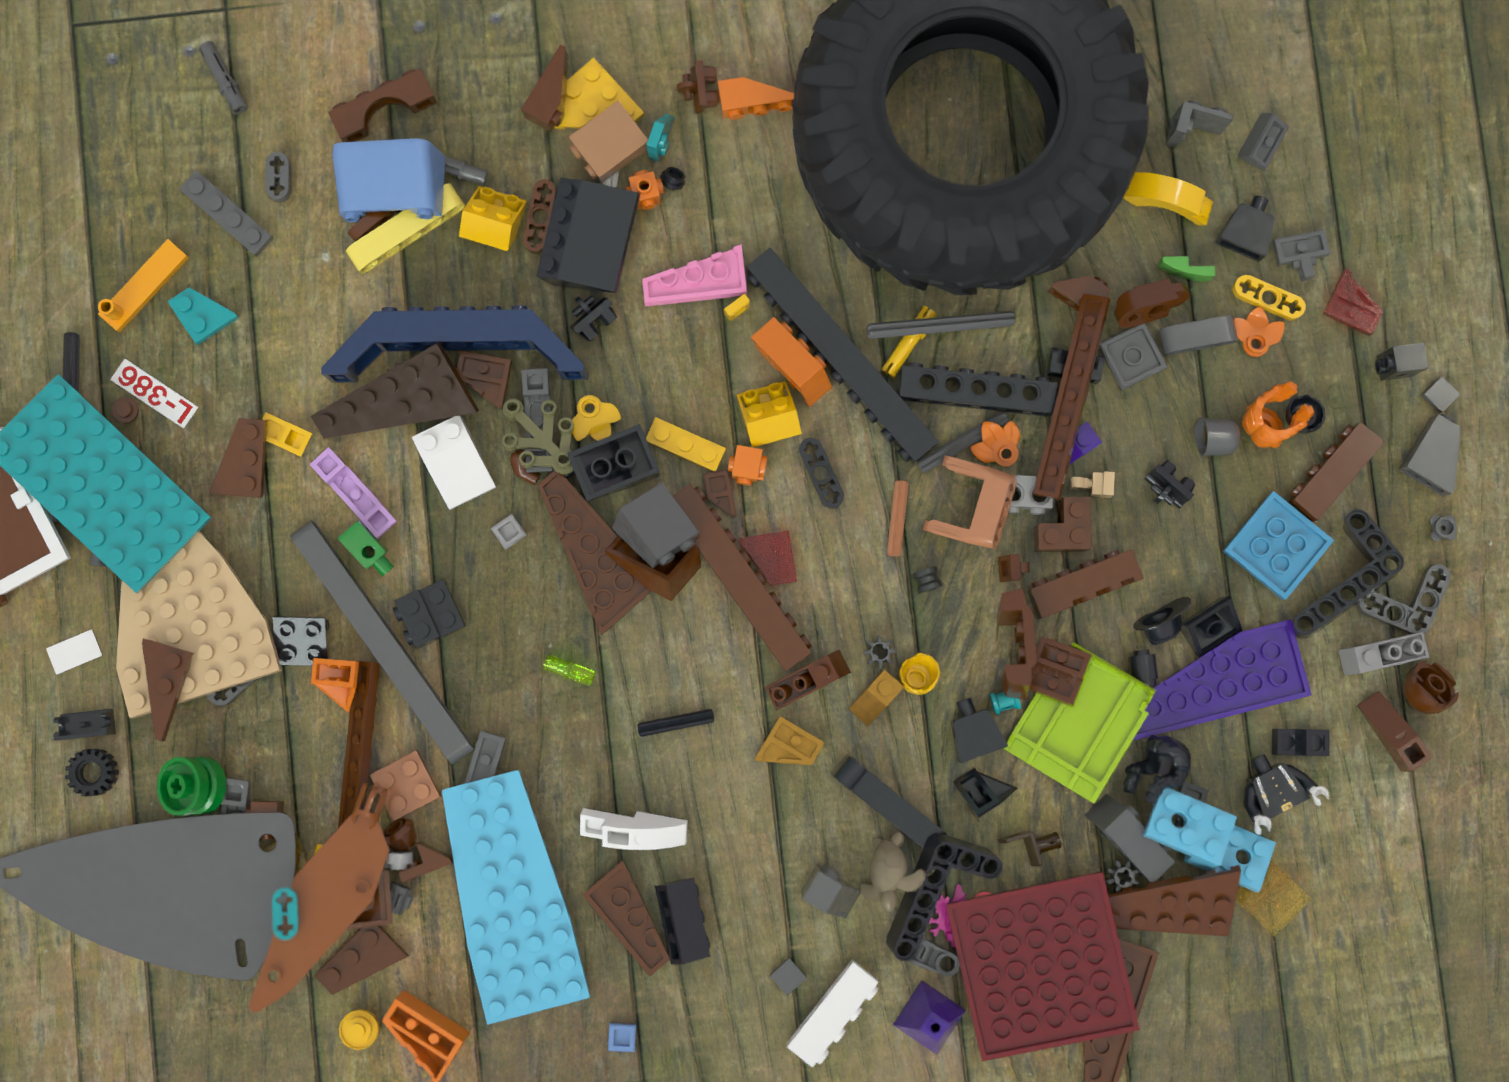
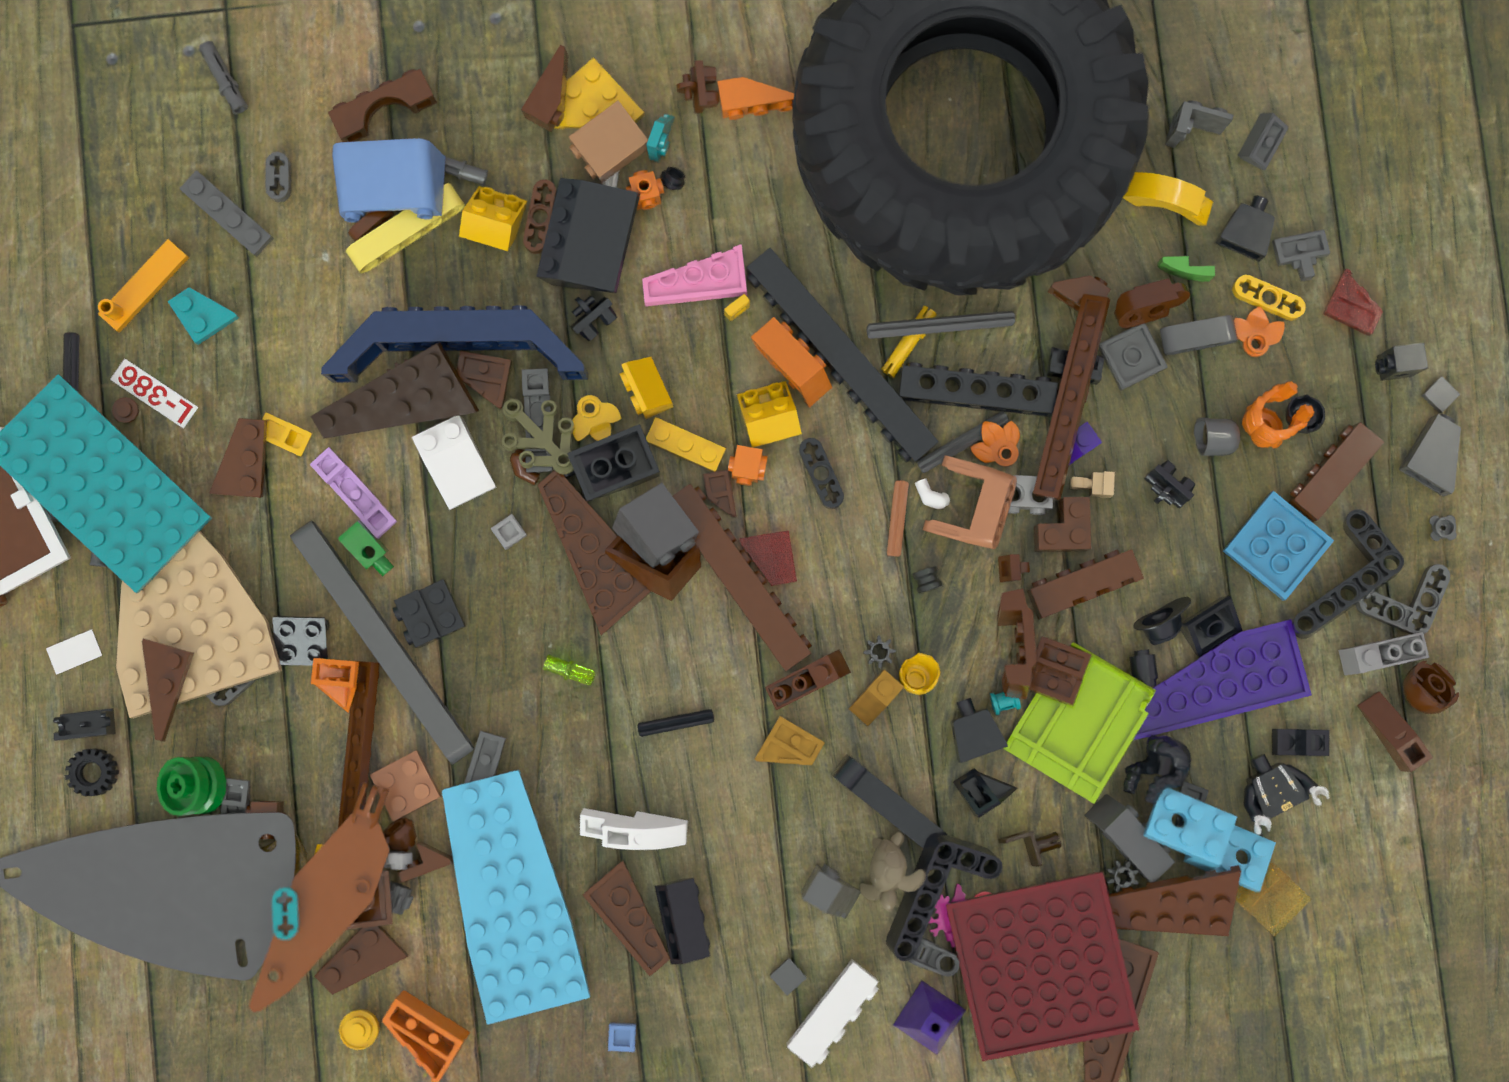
(648, 388): none -> yellow slope
(931, 498): none -> white arm

